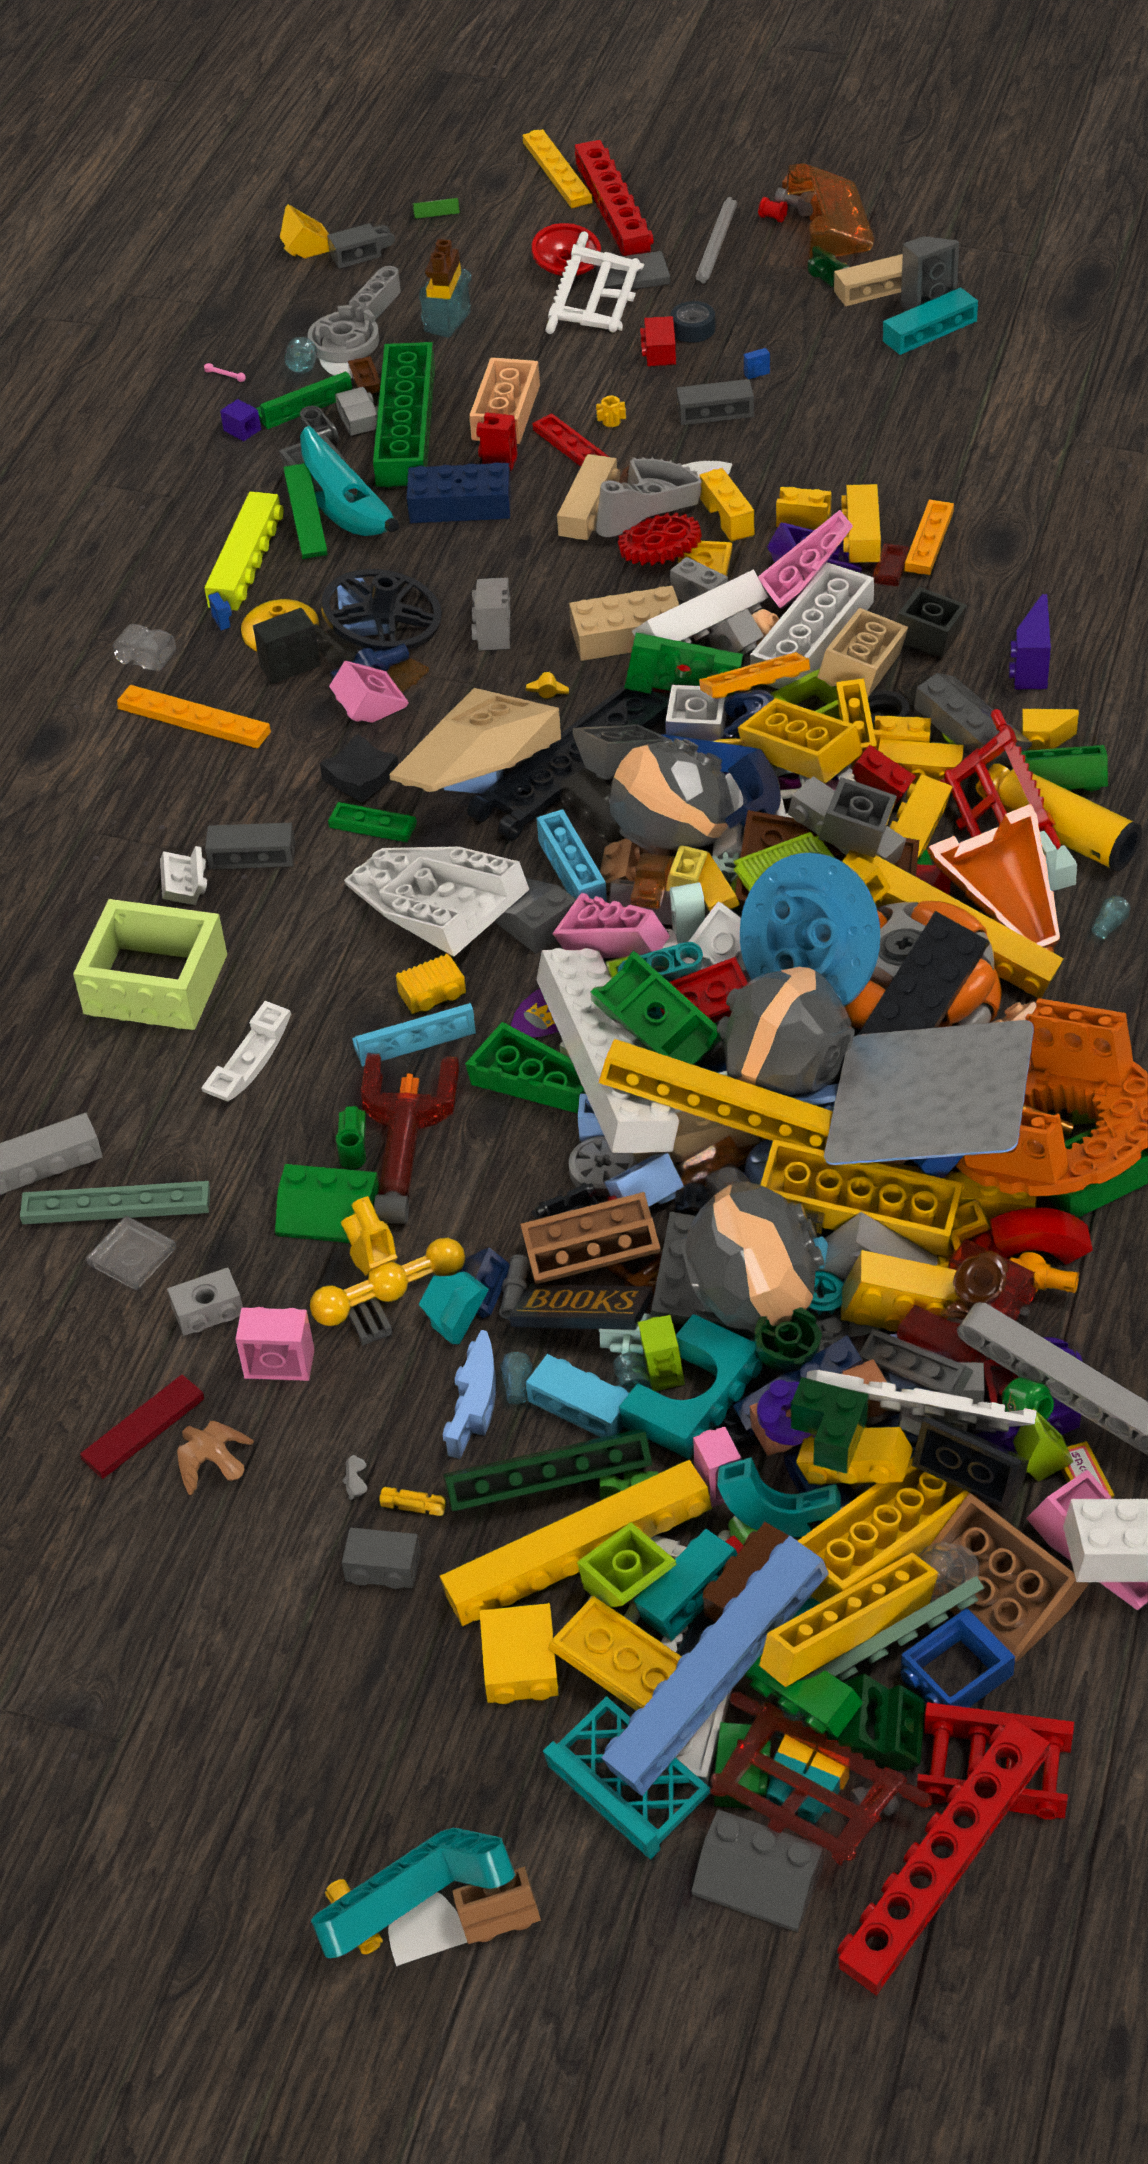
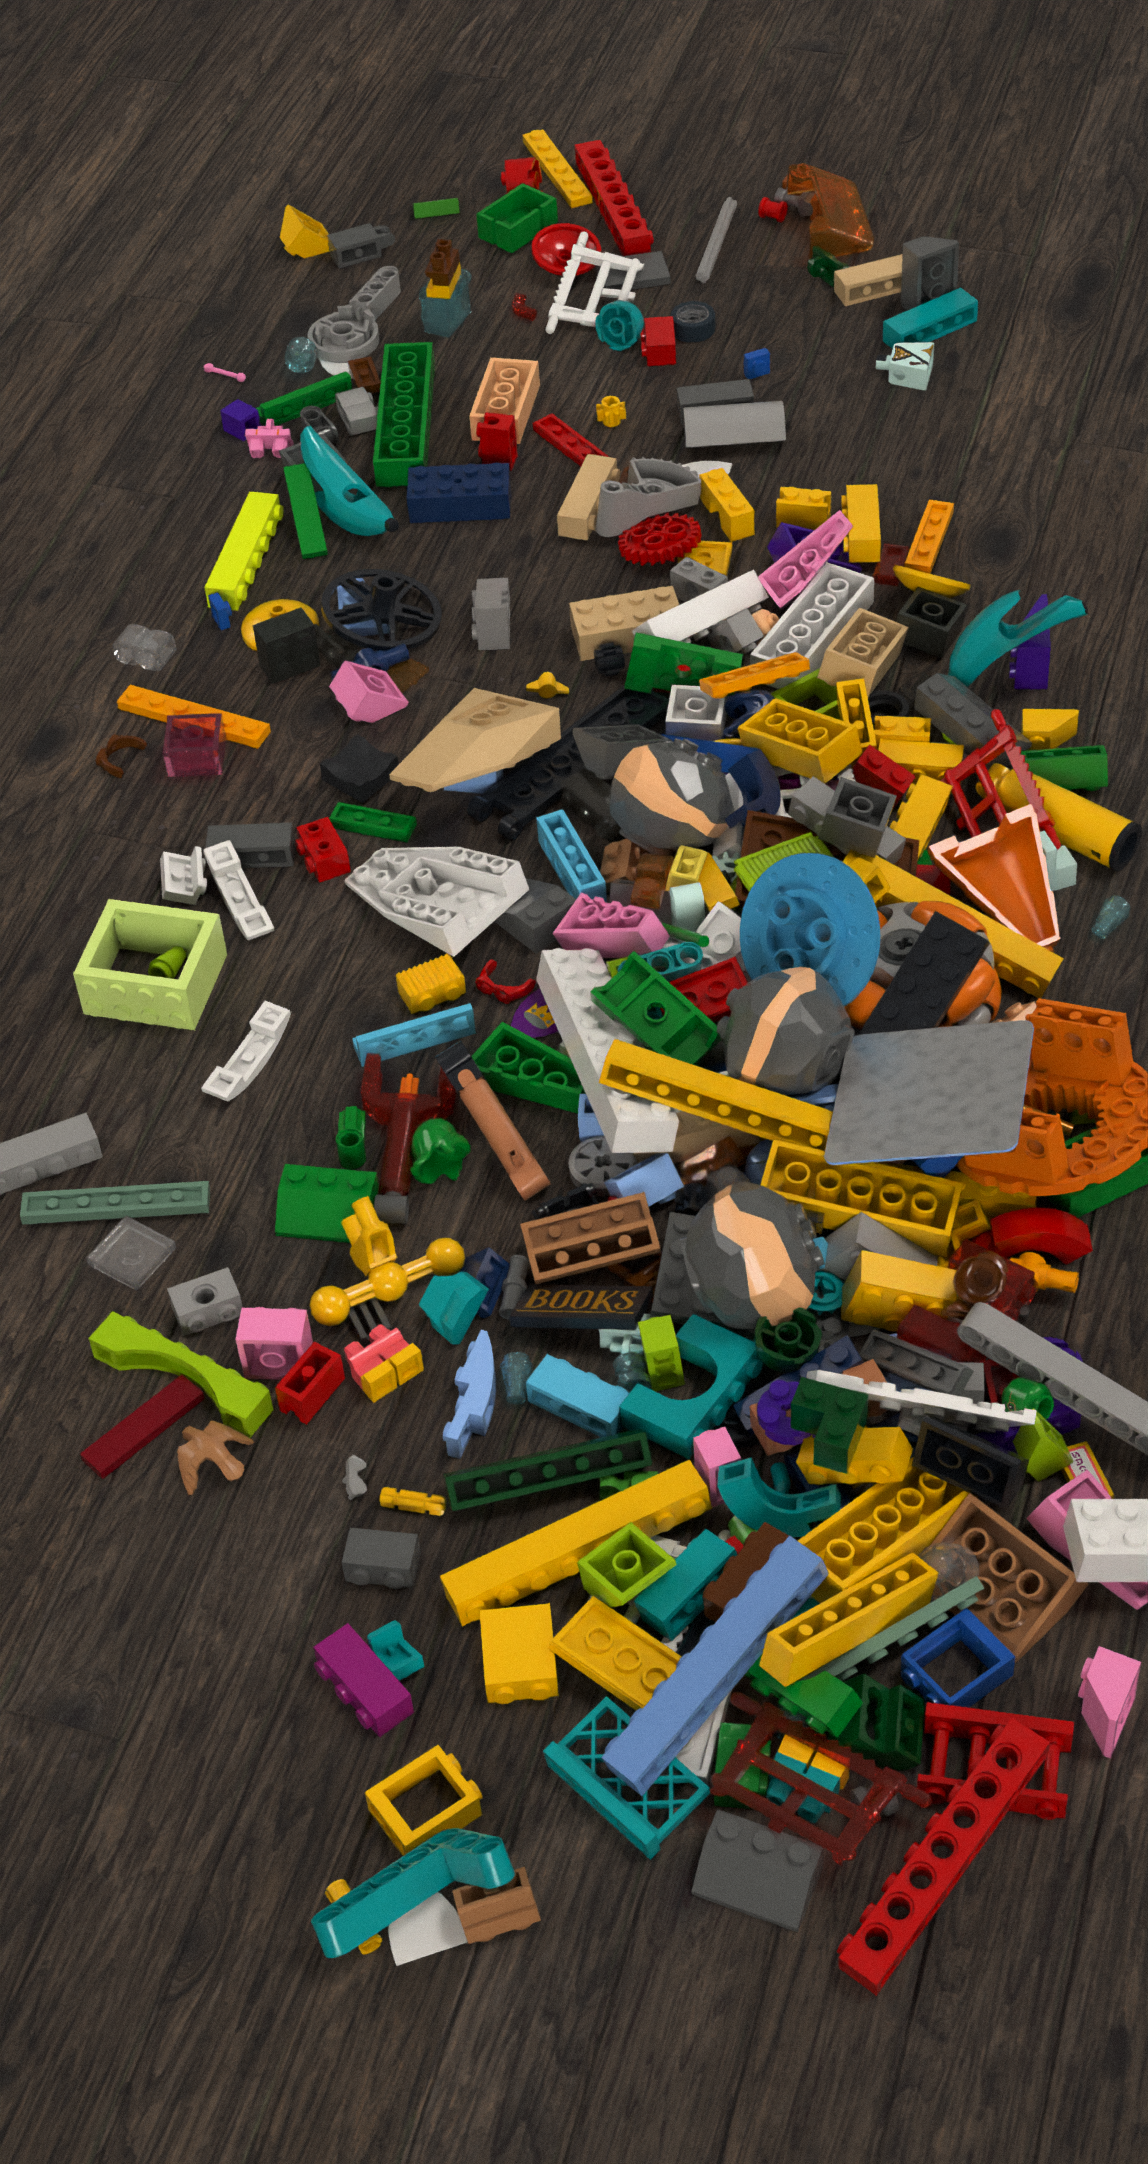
(116, 743): none -> reddish brown cap
(129, 1346): none -> lime arch
(168, 963): none -> lime cone
(194, 744): none -> clear pink brick
(236, 891): none -> white slope
(268, 437): none -> bright pink hips
(310, 1382): none -> red brick
(322, 850): none -> red brick
(362, 1680): none -> magenta brick
(383, 1362): none -> hips
(394, 1650): none -> teal bracket
(437, 1151): none -> green hair
(455, 1816): none -> yellow window
(493, 1120): none -> nougat piece
(512, 993): none -> red cap
(516, 217): none -> green piece
(521, 171): none -> red brick
(521, 309): none -> clear red arm
(609, 659): none -> black gear
(619, 324): none -> teal cylinder
(686, 935): none -> green bar
(734, 424): none -> light grey brick
(780, 1477): none -> teal arm
(908, 364): none -> light aqua torso
(940, 585): none -> yellow dish
(990, 638): none -> teal piece
(1108, 1695): none -> bright pink slope

